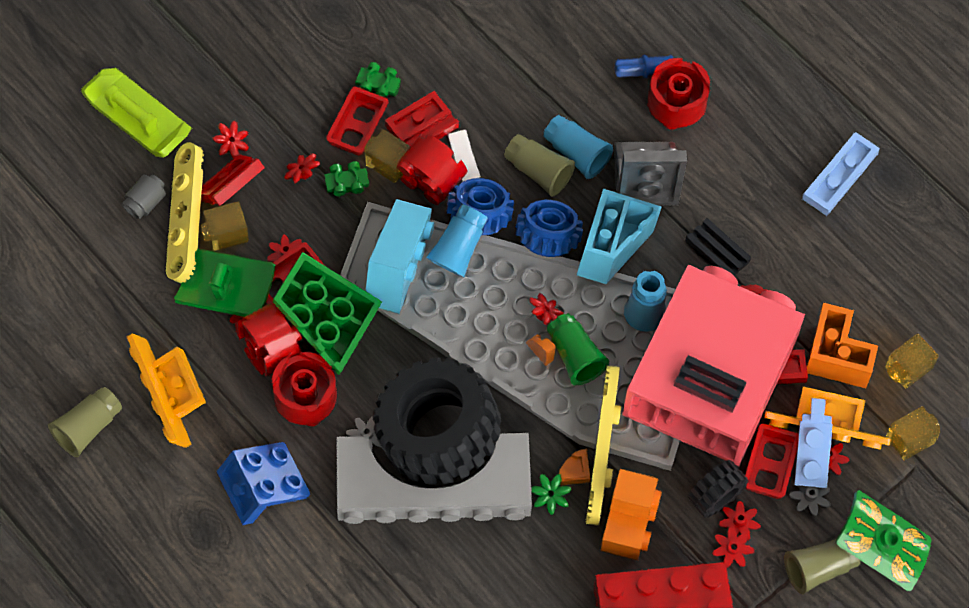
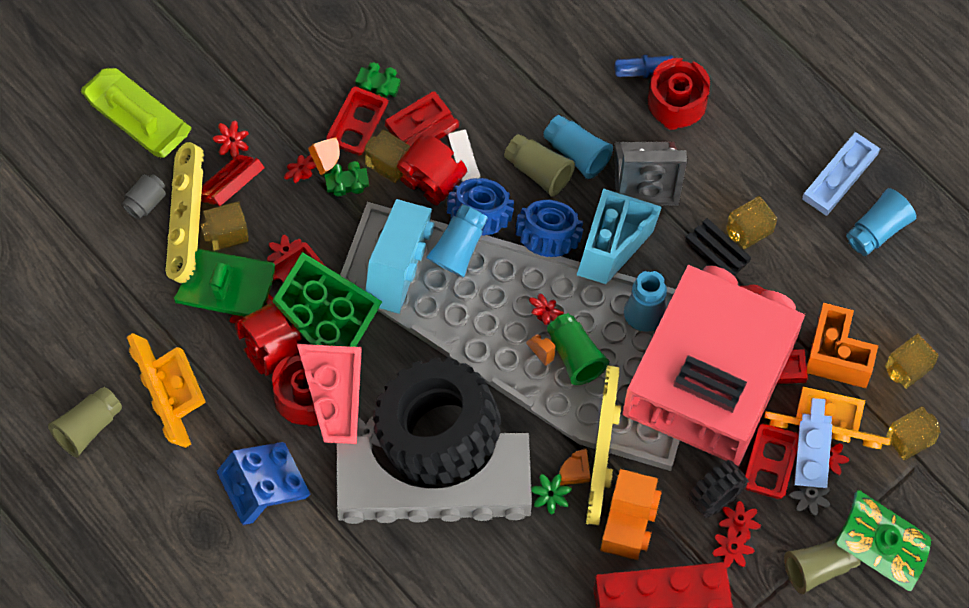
(325, 154): none -> tile
(334, 388): none -> coral wing
(751, 222): none -> clear yellow brick
(881, 222): none -> dark azure plant

